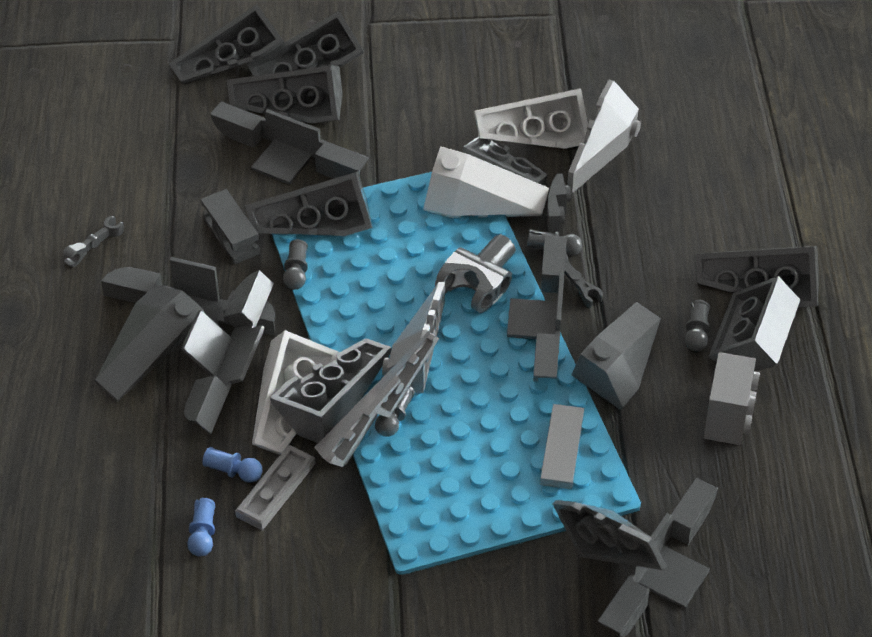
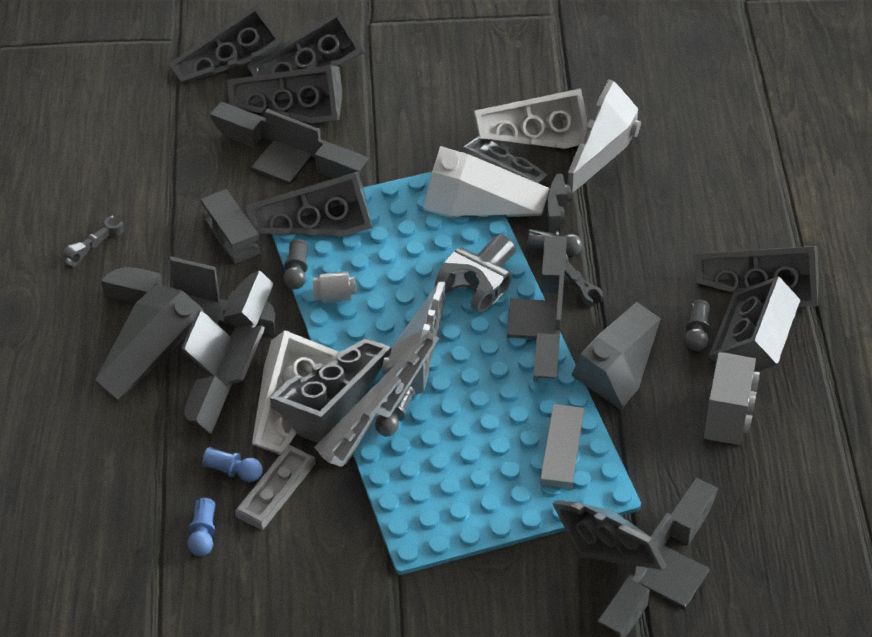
(334, 287): none -> light grey brick

